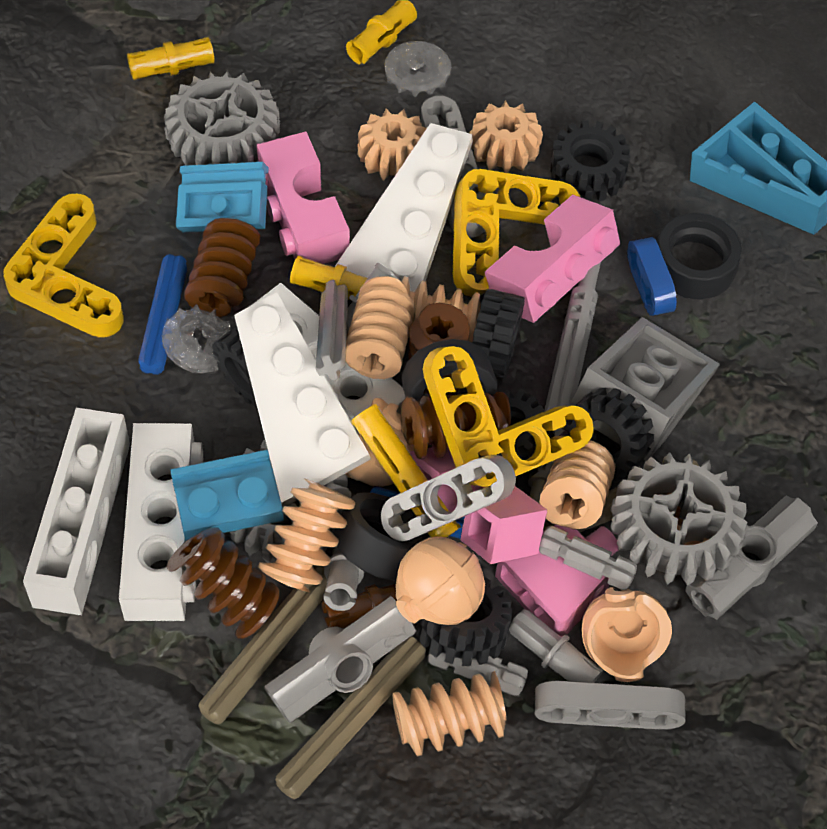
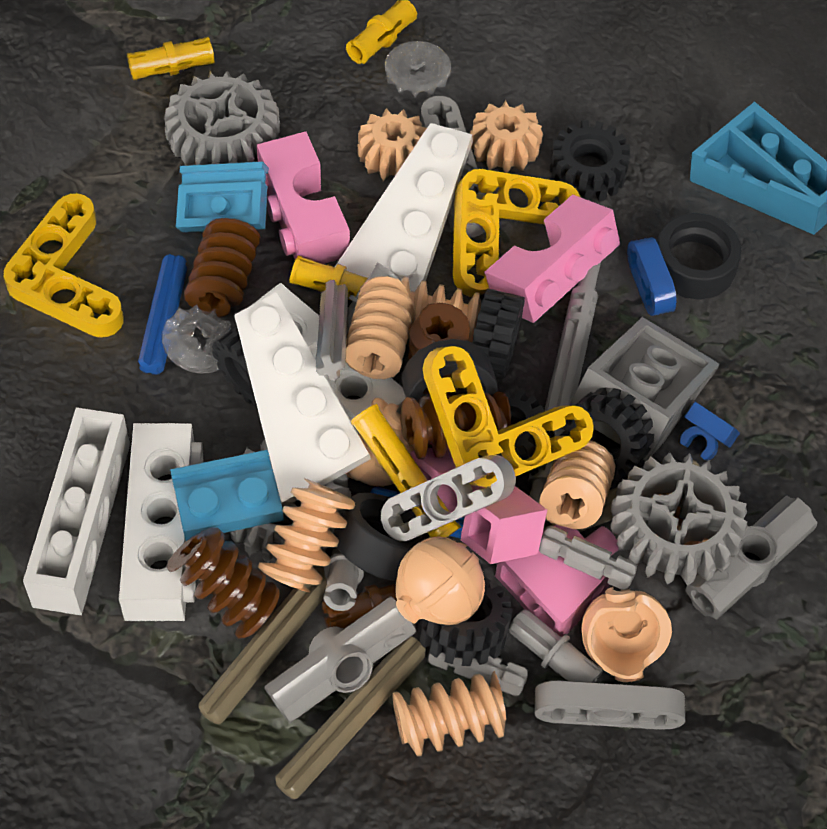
(710, 427): none -> blue tile

